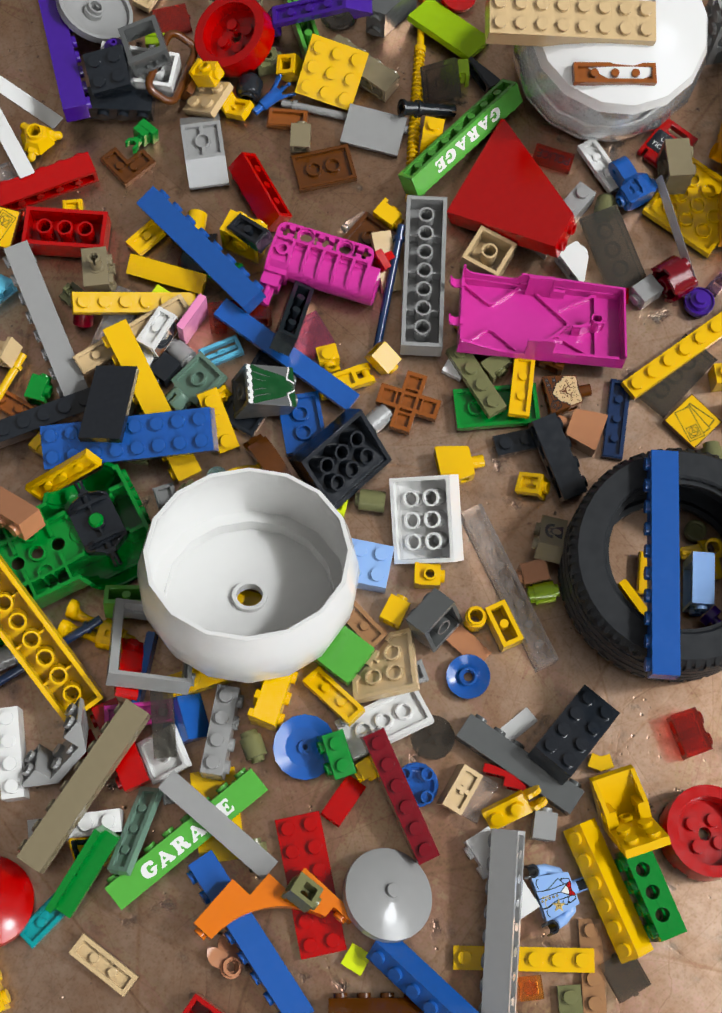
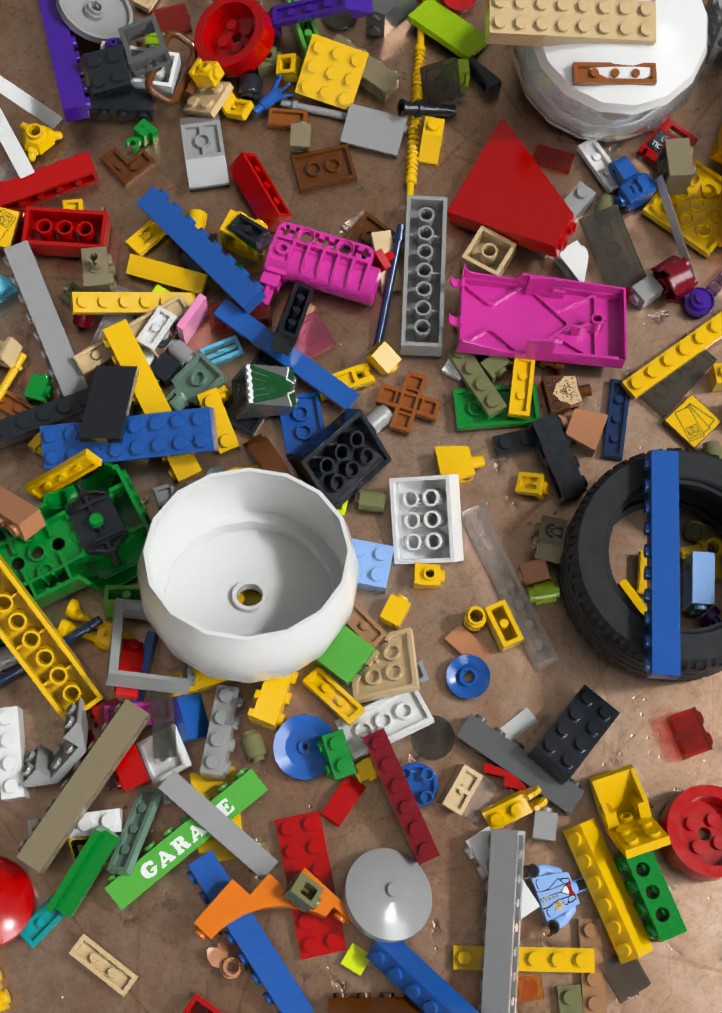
(328, 357): yellow brick -> none
(388, 214): yellow brick -> none
(434, 619): dark grey brick -> none
(460, 138): bright green brick -> none
(599, 763): yellow piece -> none

